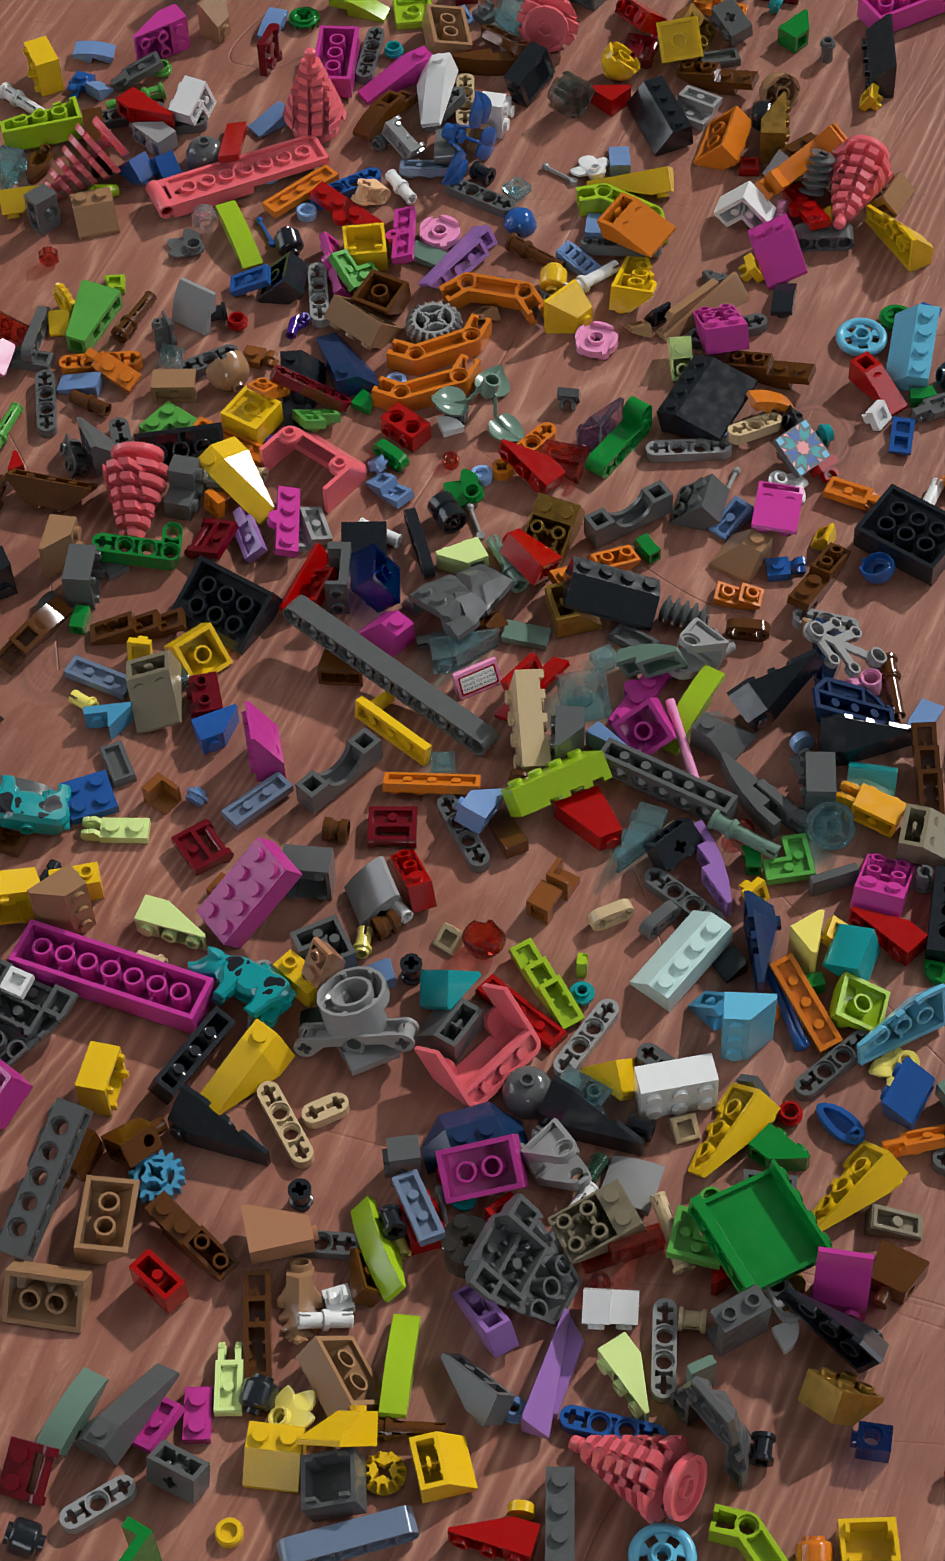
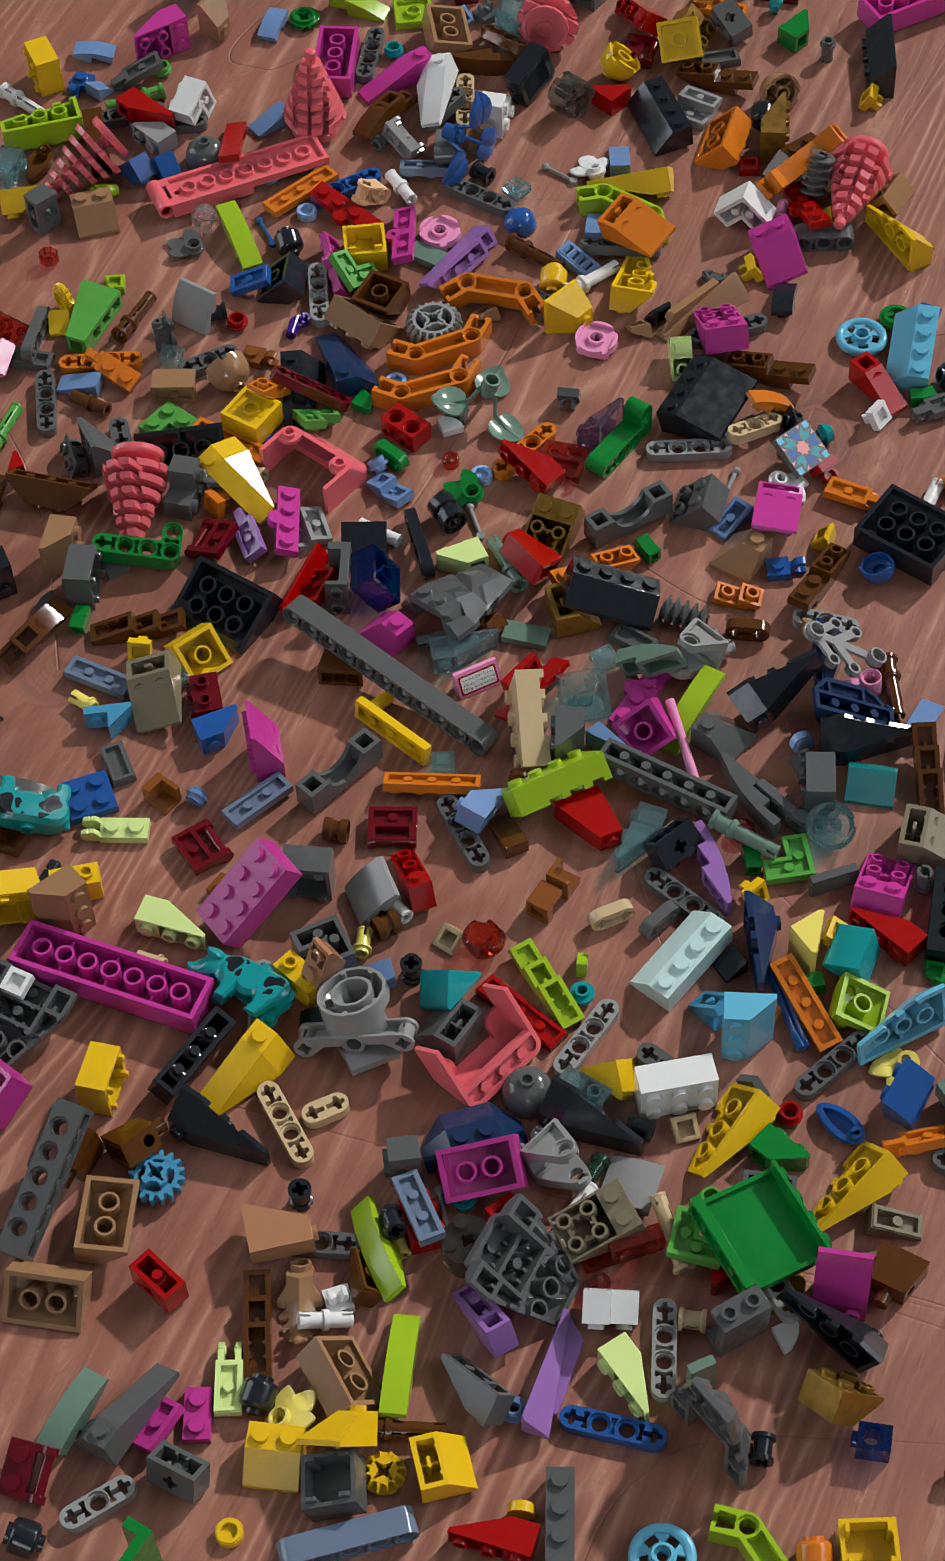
(191, 1238): reddish brown slope -> none
(269, 49): dark red plate -> none
(647, 1472): coral plant -> none
(872, 807): light orange hinge -> none
(901, 435): blue slope -> none

